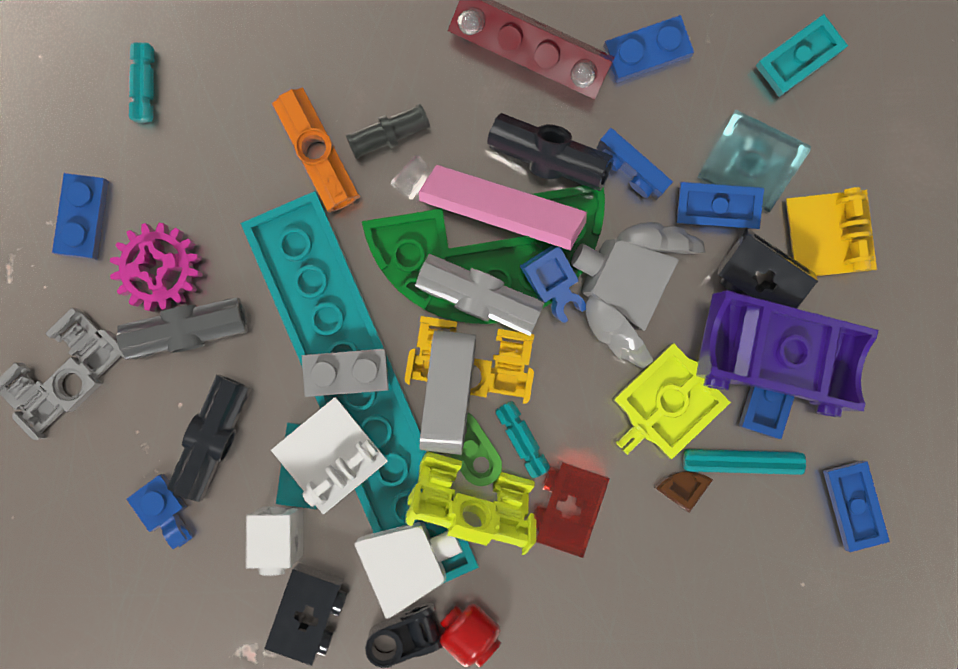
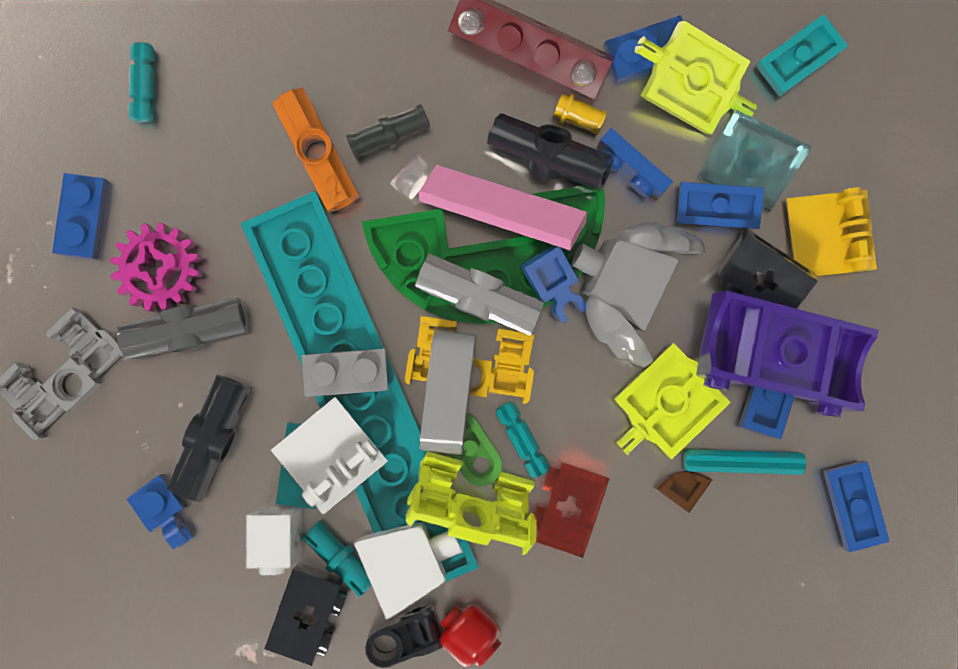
(338, 558): none -> teal pin
(579, 113): none -> yellow pin
(695, 77): none -> neon yellow plate

